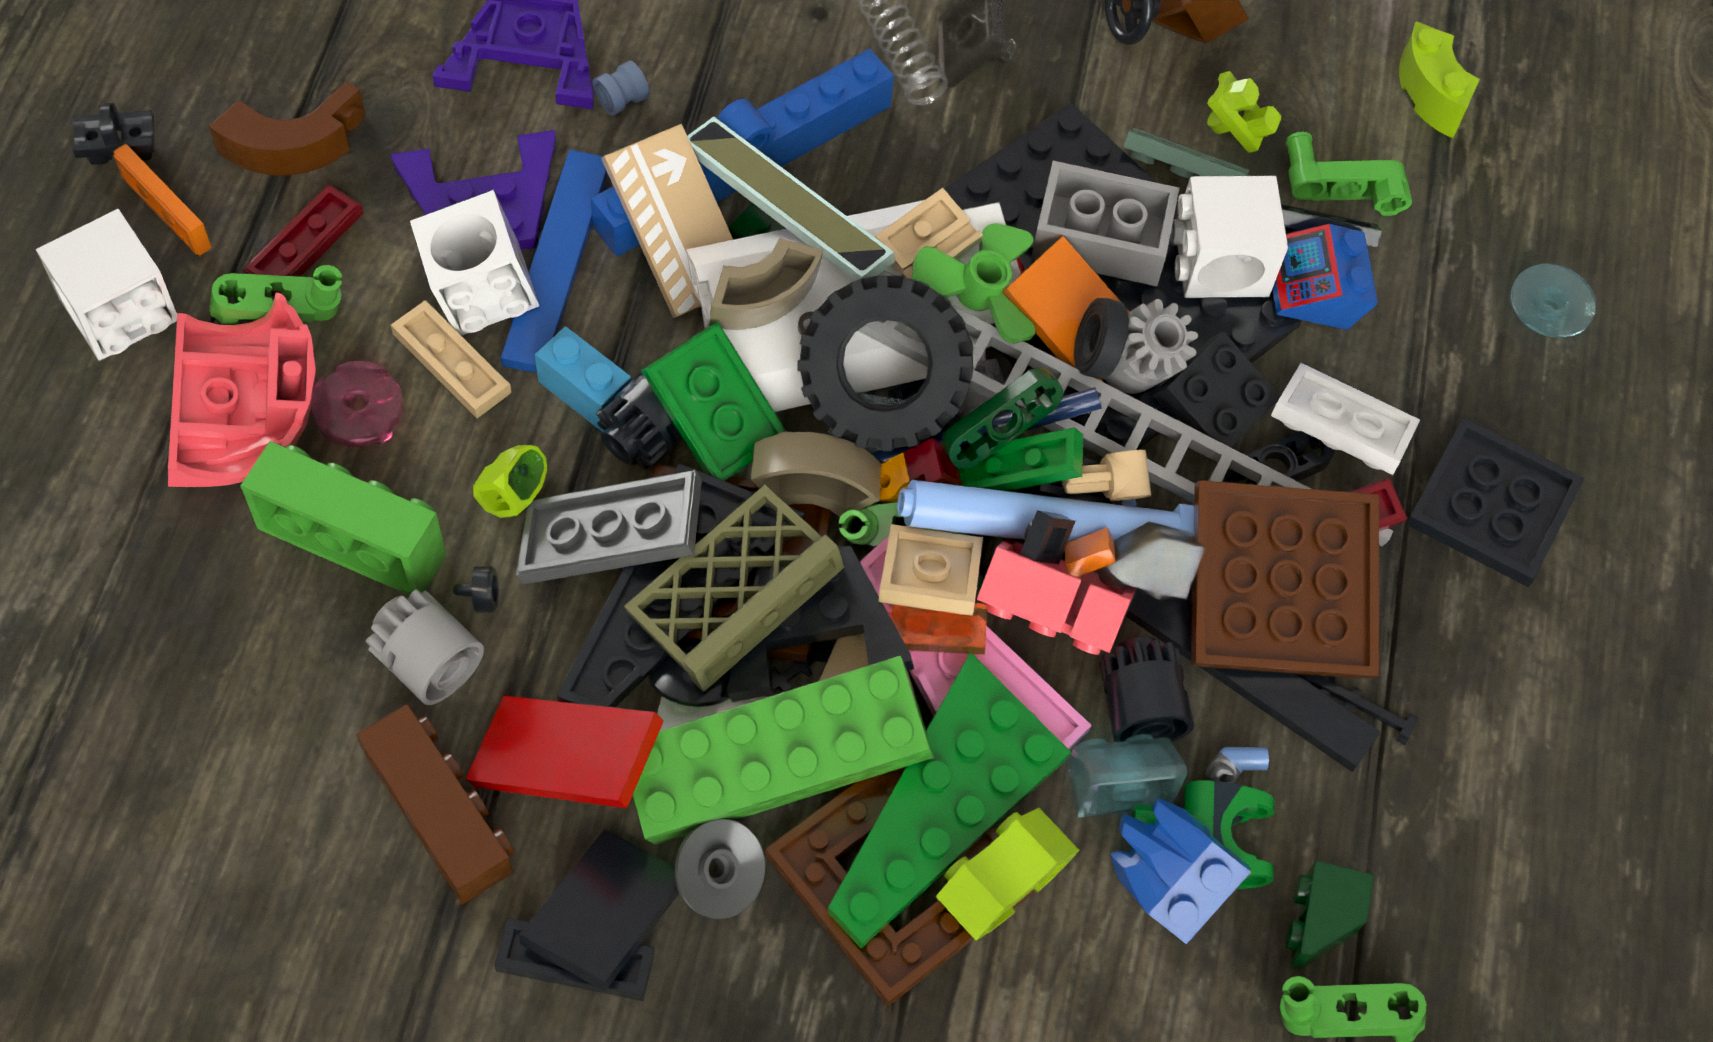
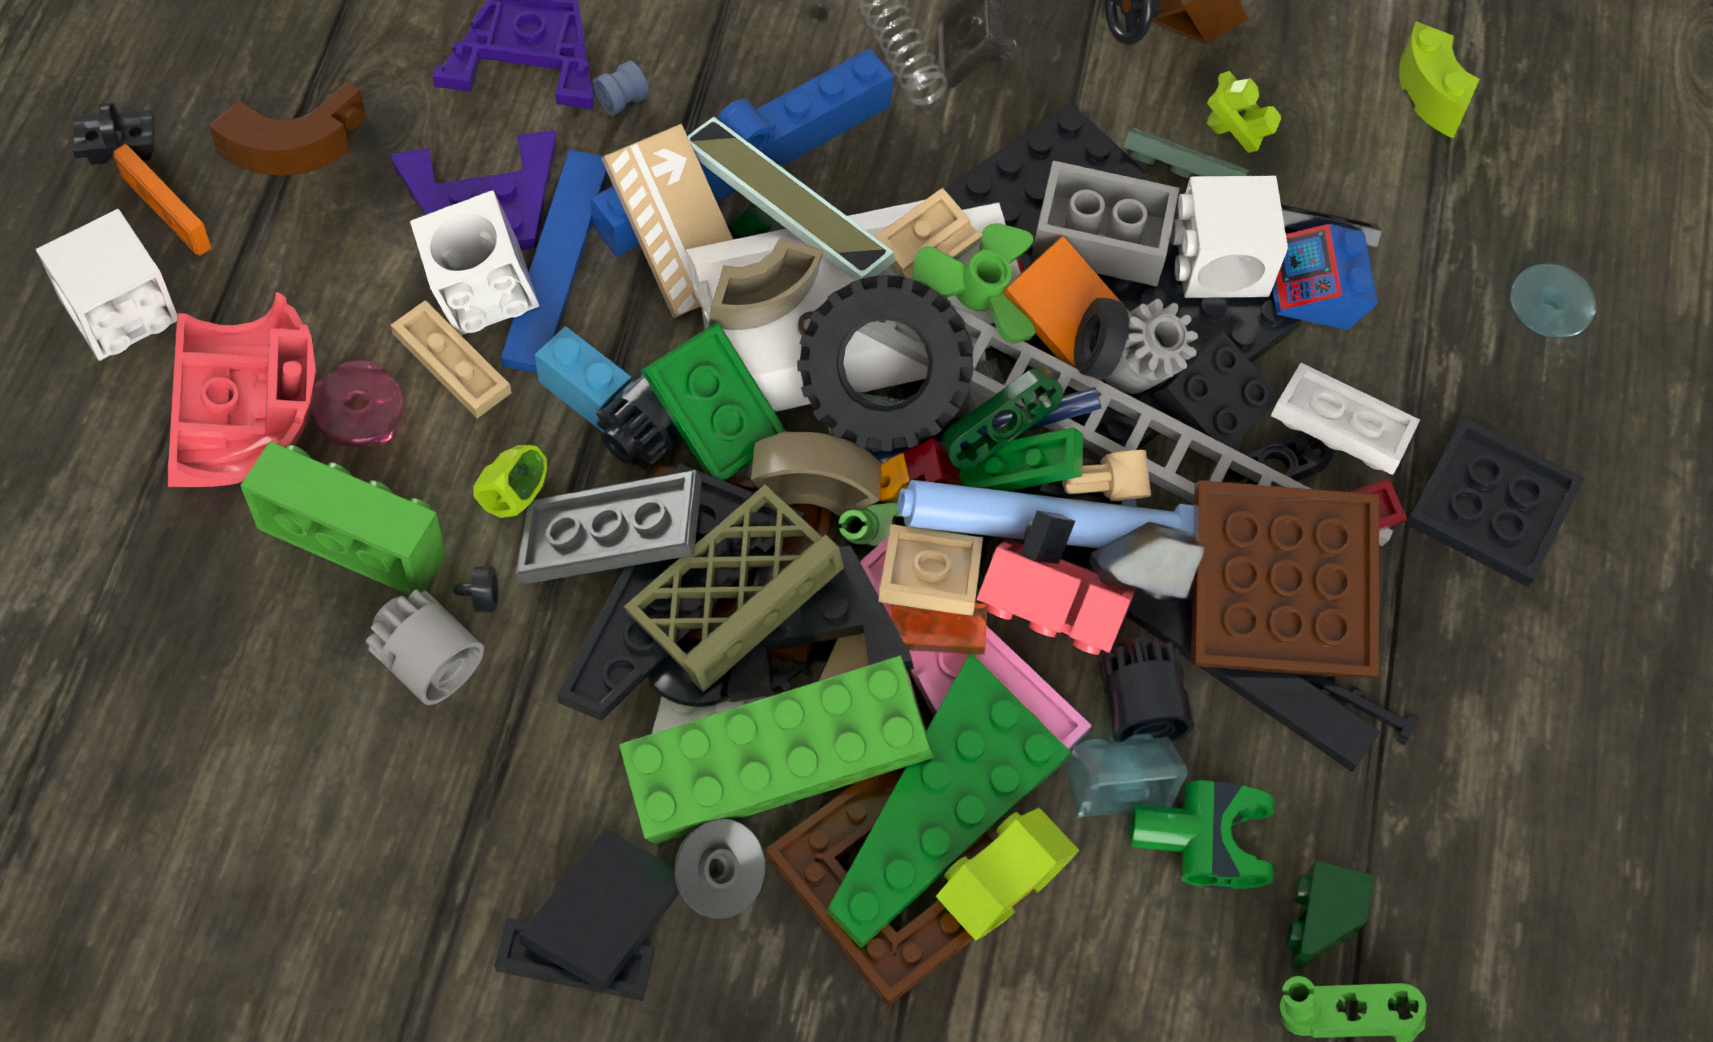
(307, 235): dark red tile -> none
(311, 297): bright green beam -> none
(436, 804): reddish brown brick -> none
(565, 751): red tile -> none
(1090, 553): orange tile -> none
(1176, 869): blue plate -> none
(1233, 760): arm -> none
(1346, 180): bright green beam -> none

